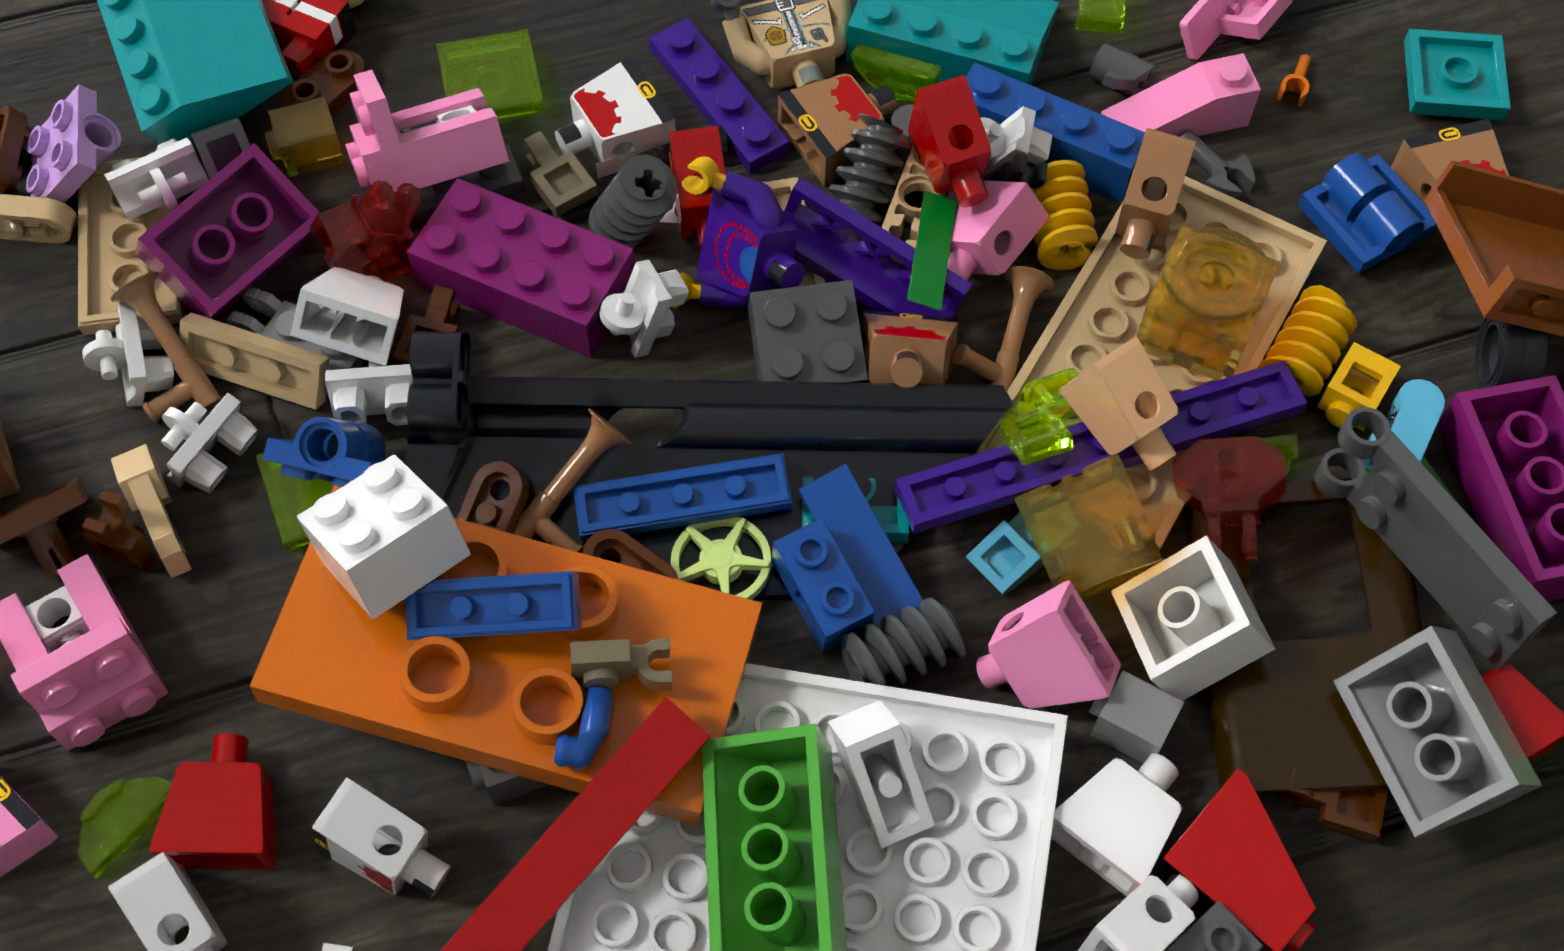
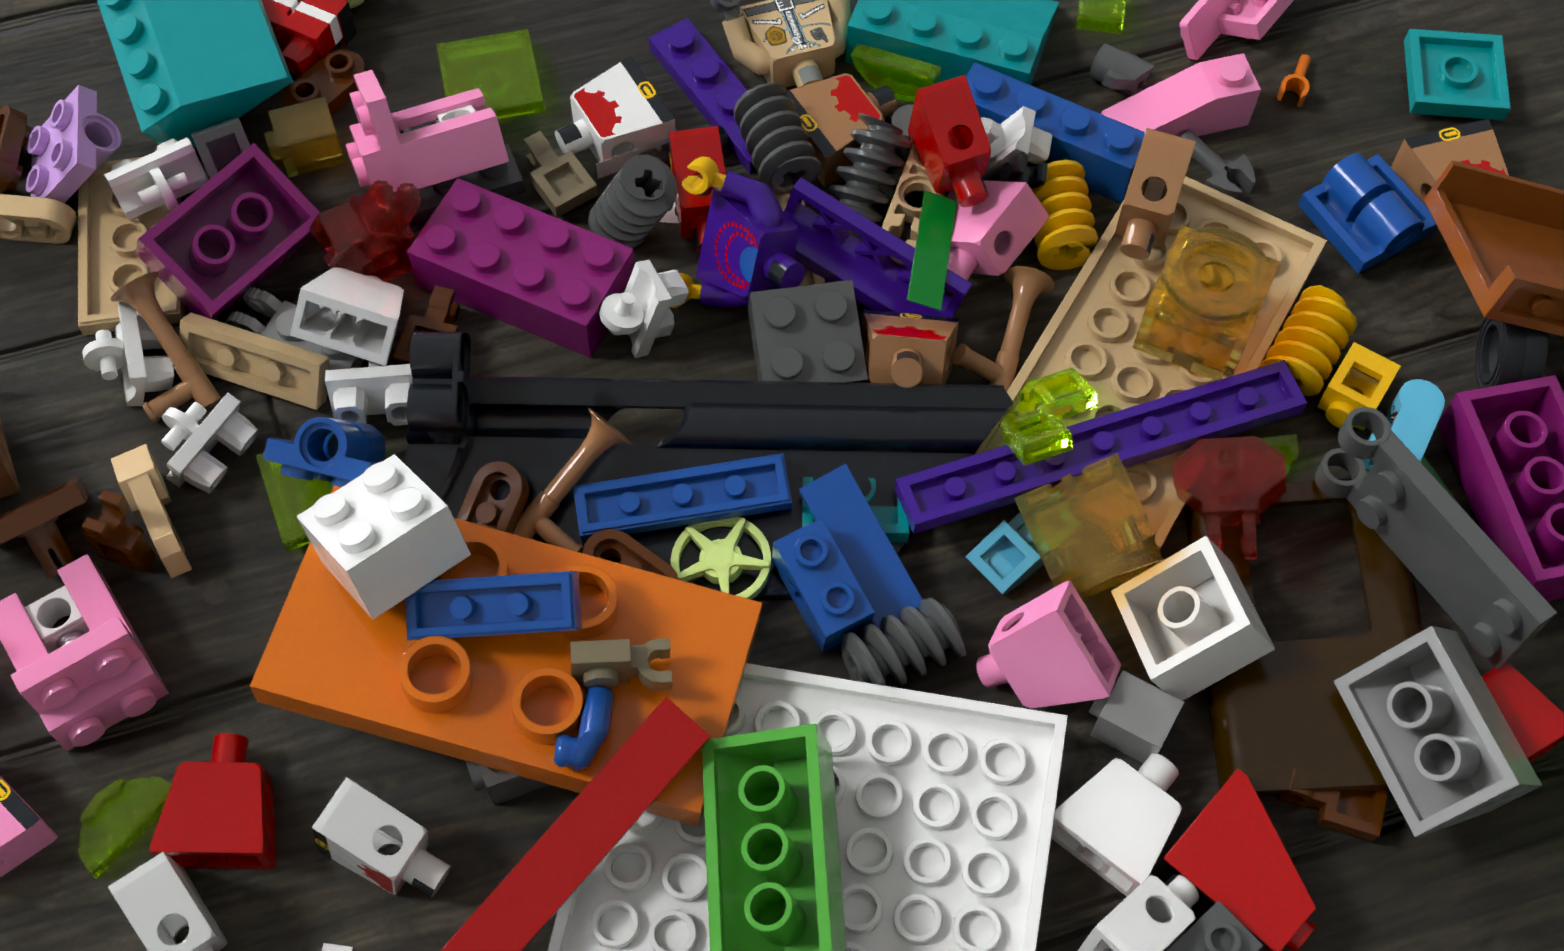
(775, 137): none -> dark grey piece
(882, 772): white slope -> none
(1125, 403): light nougat torso -> none

